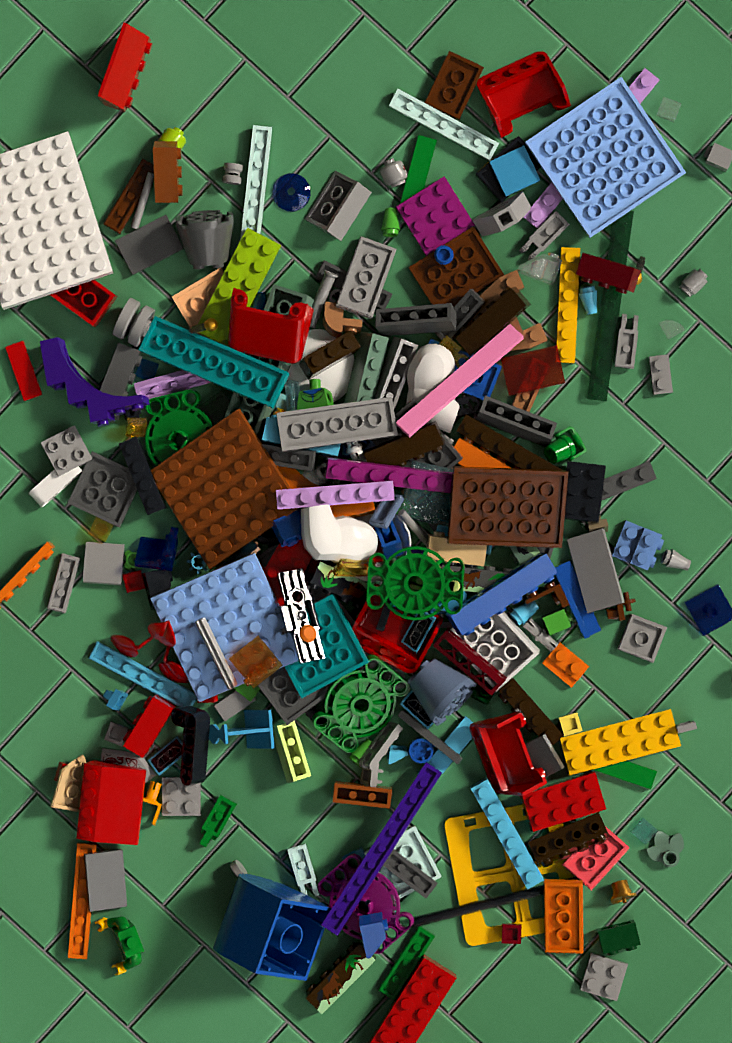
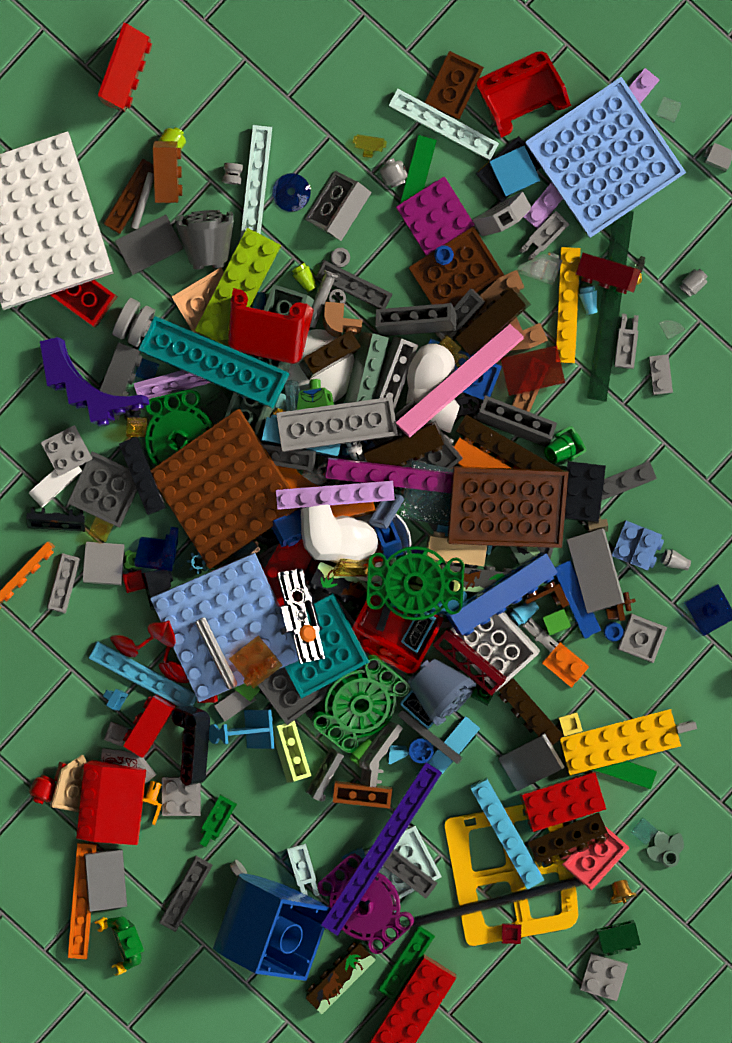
(24, 370): red tile -> none
(42, 789): none -> red head
(56, 521): none -> black plate
(167, 756): black slope -> none
(186, 893): none -> dark grey tile
(209, 325): piece -> none
(304, 276): none -> lime cone
(324, 774): none -> dark grey hinge
(340, 257): none -> light grey tile
(366, 277): light grey tile -> none
(369, 144): none -> clear yellow piece
(373, 932): blue slope -> none
(390, 223): bright green cone -> none
(413, 526): light grey bar -> none
(506, 755): red windscreen -> none
(563, 916): orange tile -> none
(613, 631): none -> blue tile

